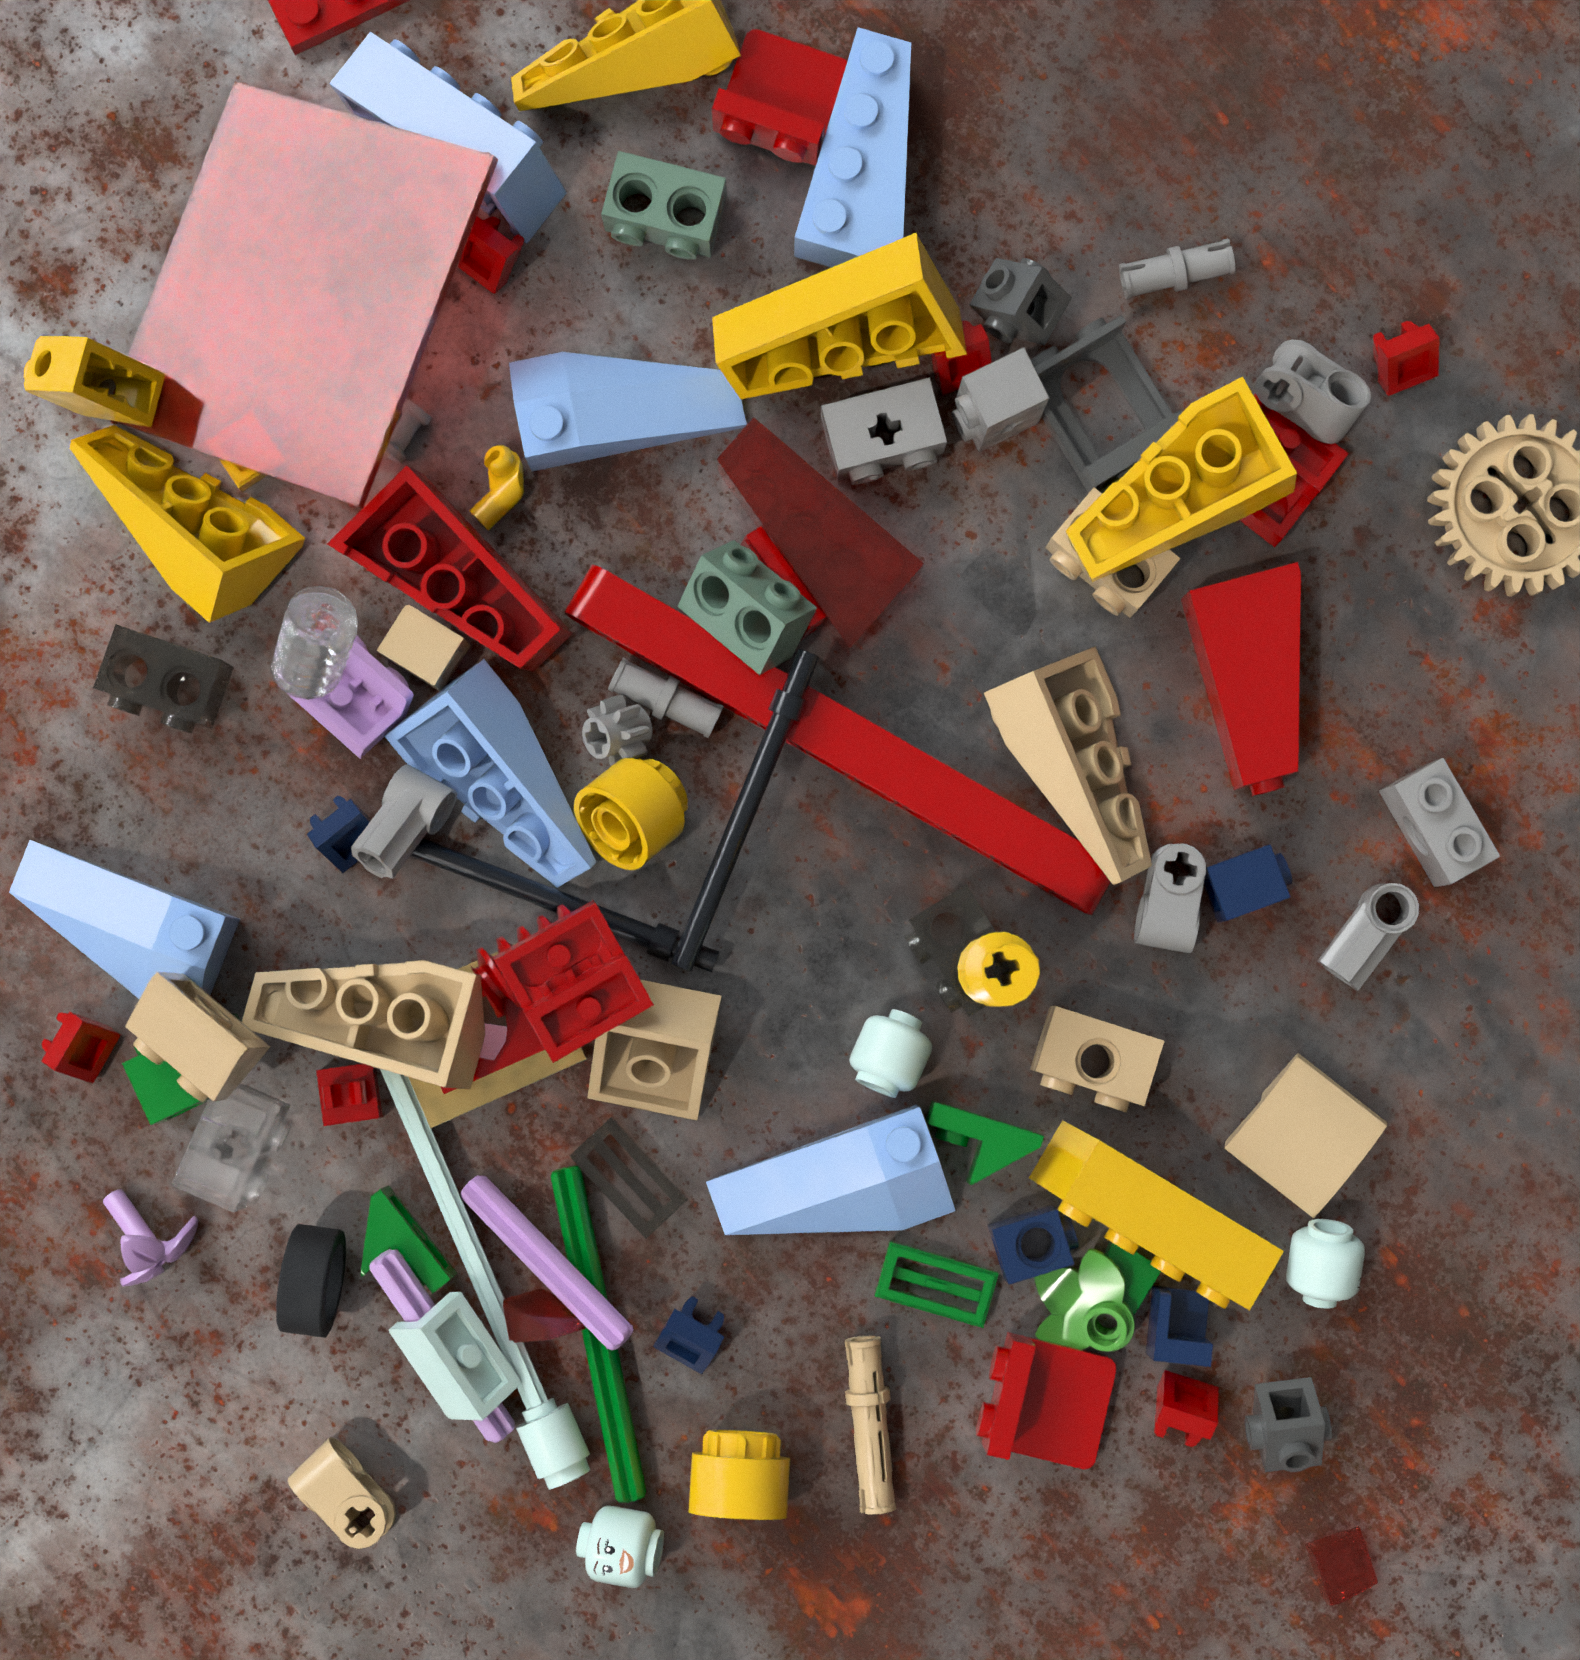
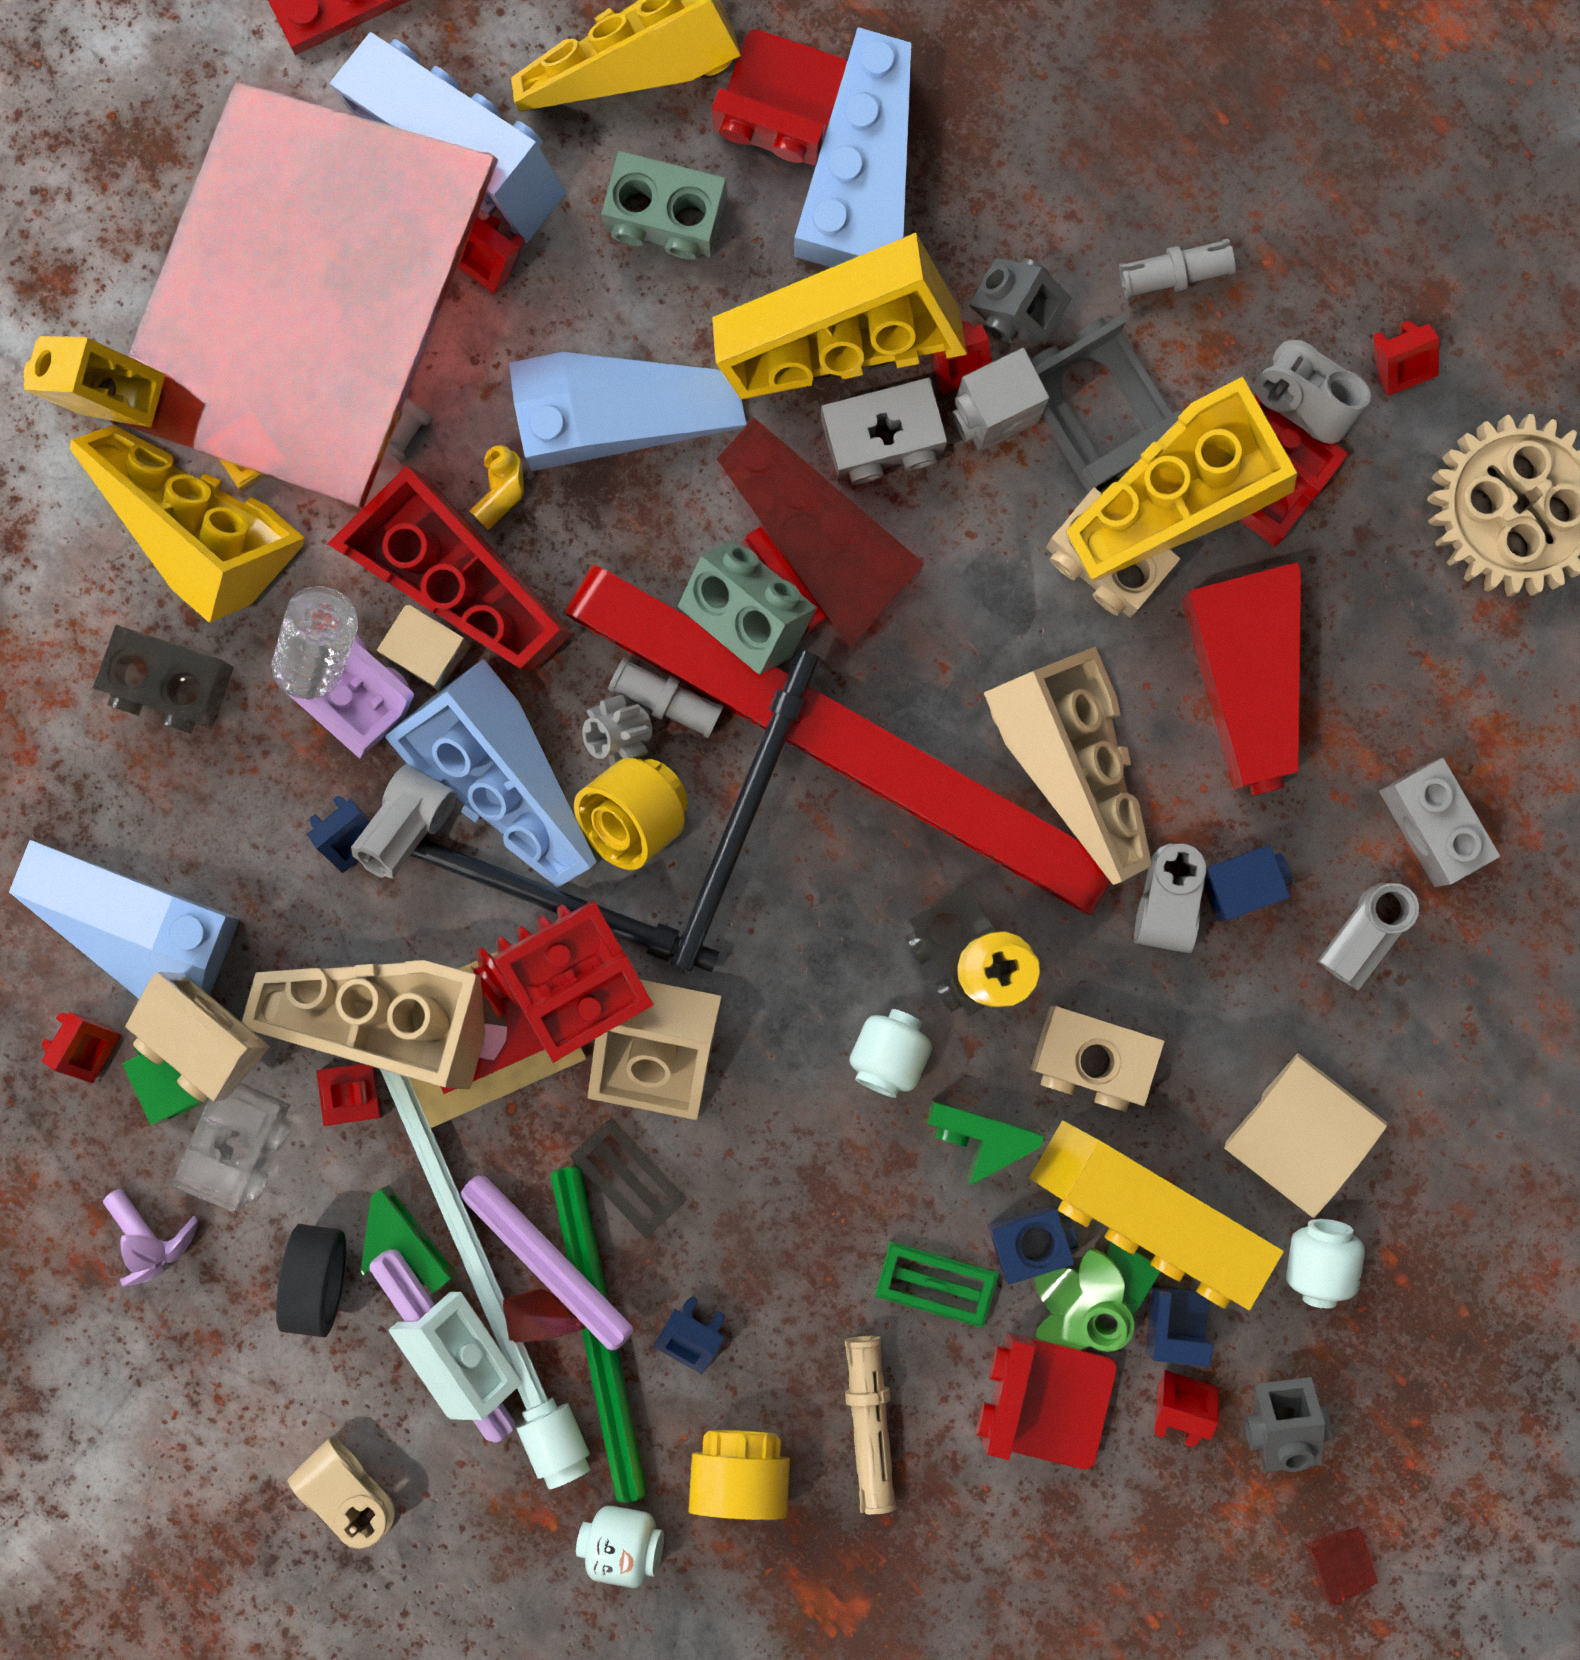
(852, 1181): light blue wedge -> none

